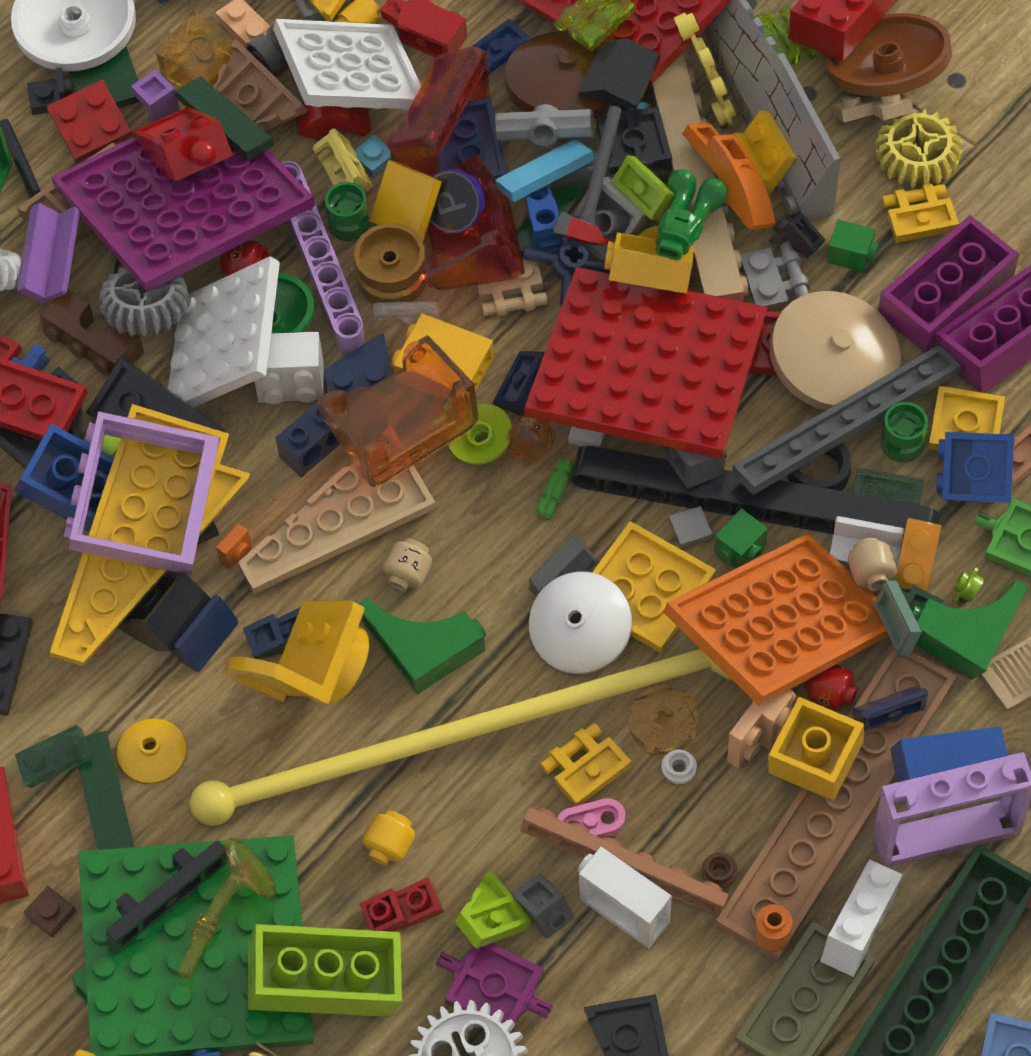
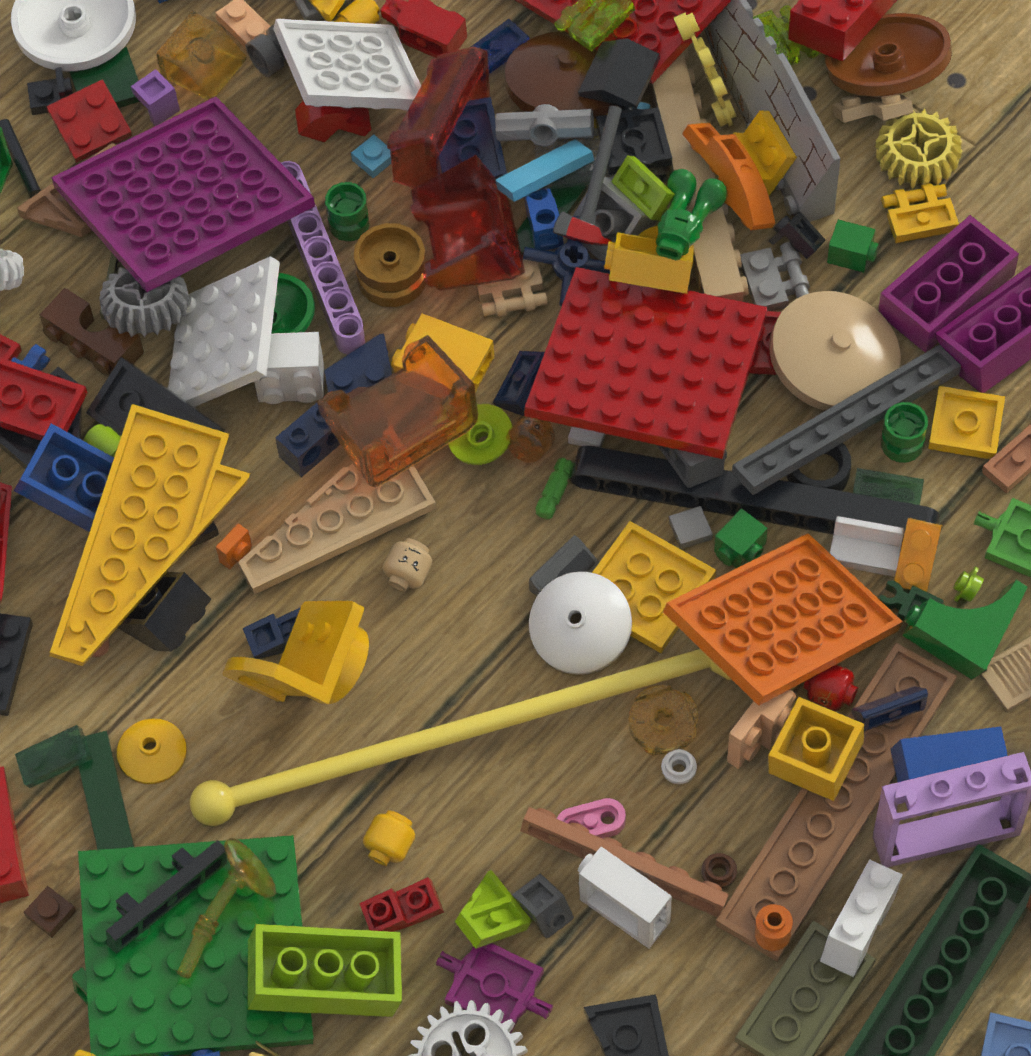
(48, 253): medium lavender panel -> none
(155, 435): lavender window -> none
(184, 142): red slope -> none
(205, 634): dark blue slope -> none
(239, 129): dark green tile -> none
(243, 256): red head -> none
(256, 90): medium nougat wing -> none
(341, 160): light yellow hinge -> none
(405, 198): yellow tile -> none
(406, 311): clear plate -> none
(424, 649): green arch -> none
(458, 202): black tile -> none
(592, 771): yellow plate -> none
(872, 564): tan head -> none
(897, 618): sand green tile -> none
(976, 467): blue plate -> none

